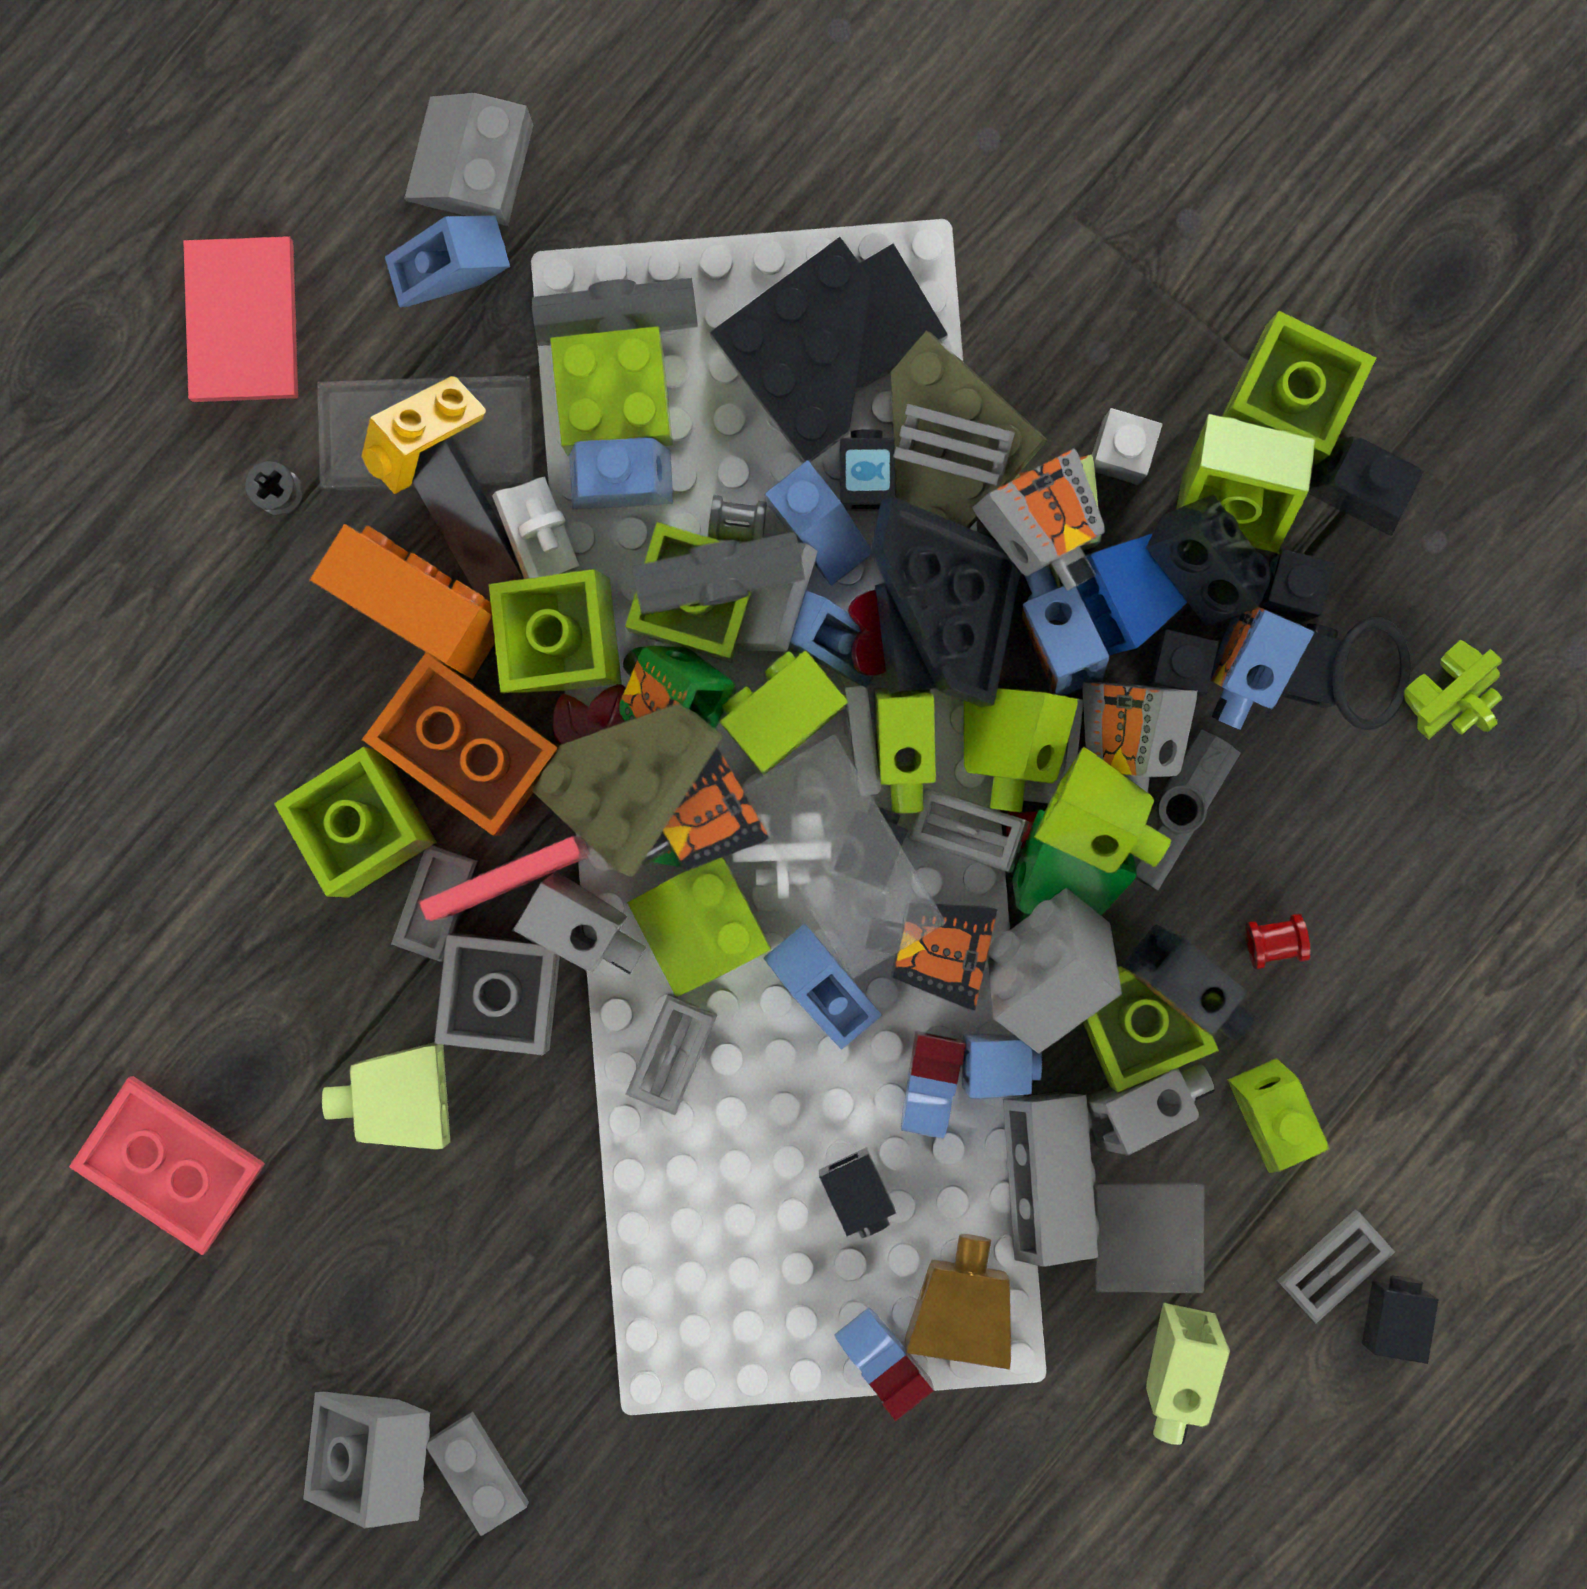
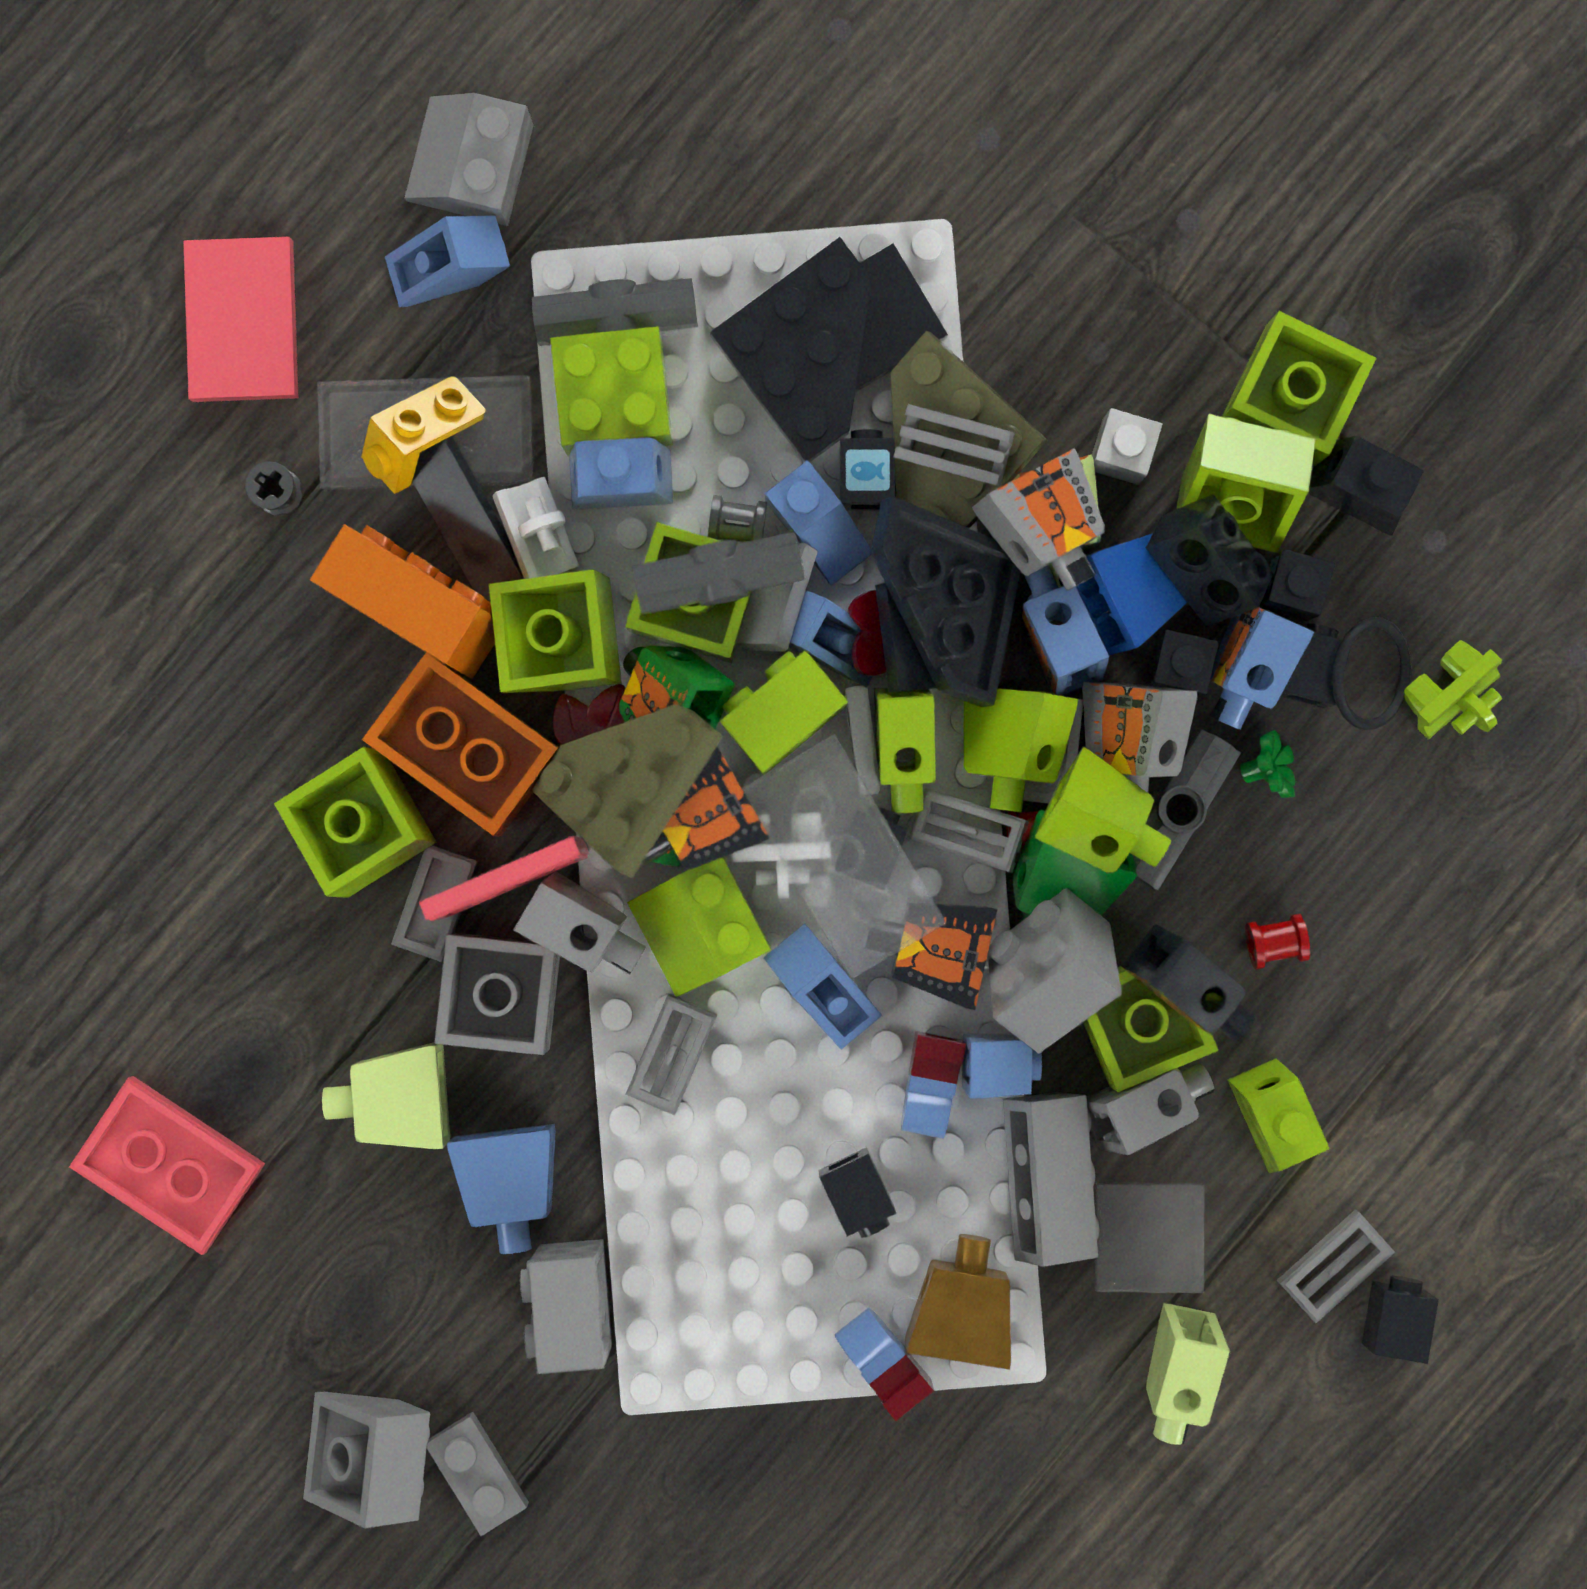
(506, 1180): none -> medium blue torso
(568, 1306): none -> light grey brick
(1272, 766): none -> green plant

